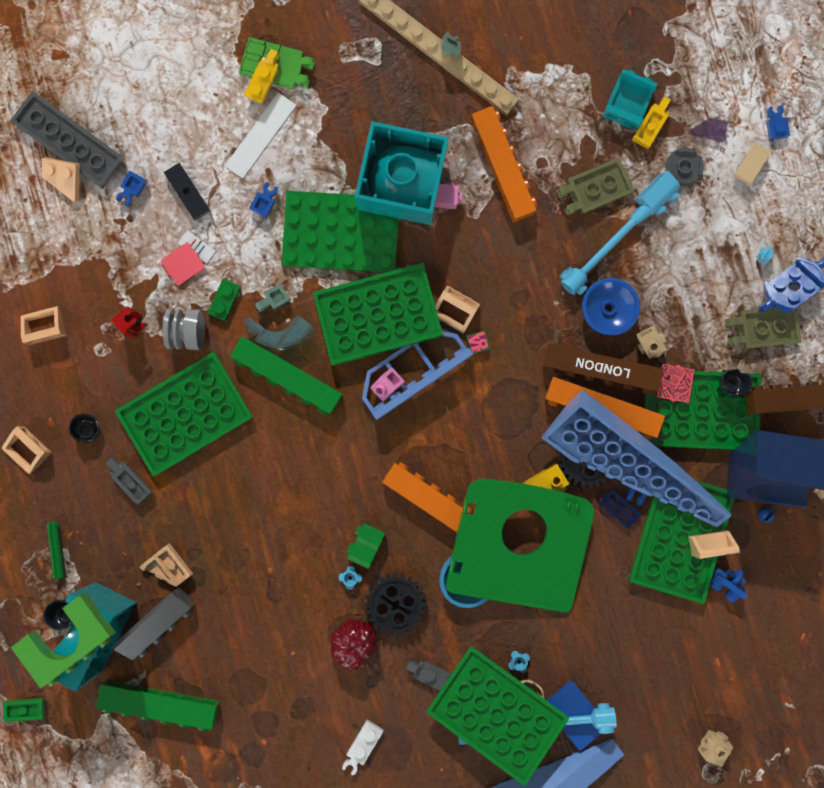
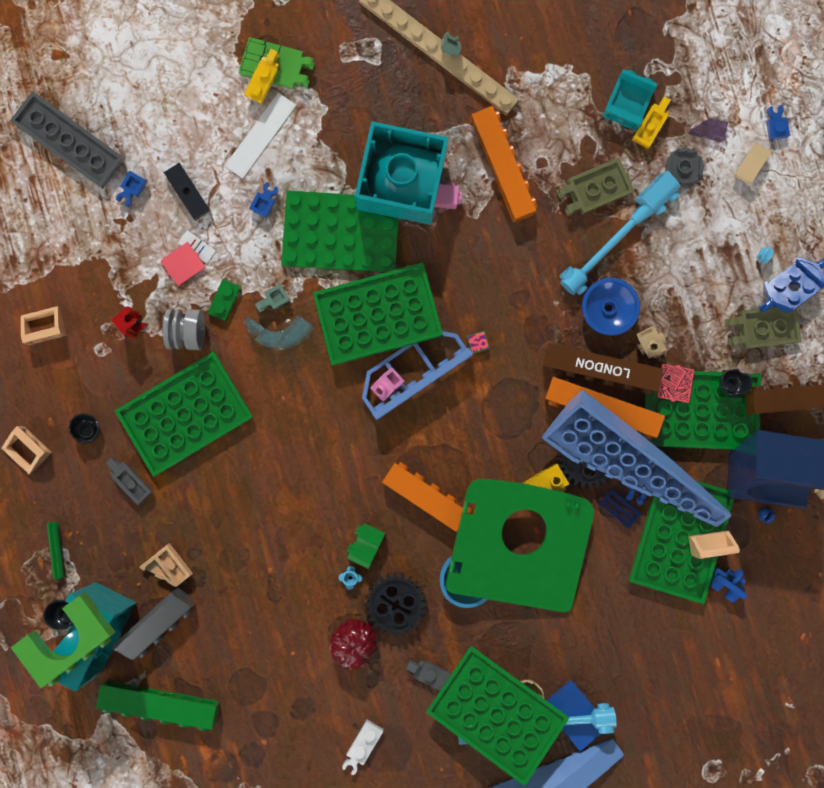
(24, 709): green plate -> none
(63, 176): light nougat wing -> none
(286, 375): green brick -> none
(460, 301): light nougat tile -> none
(522, 667): medium azure plate -> none
(715, 747): tan brick -> none

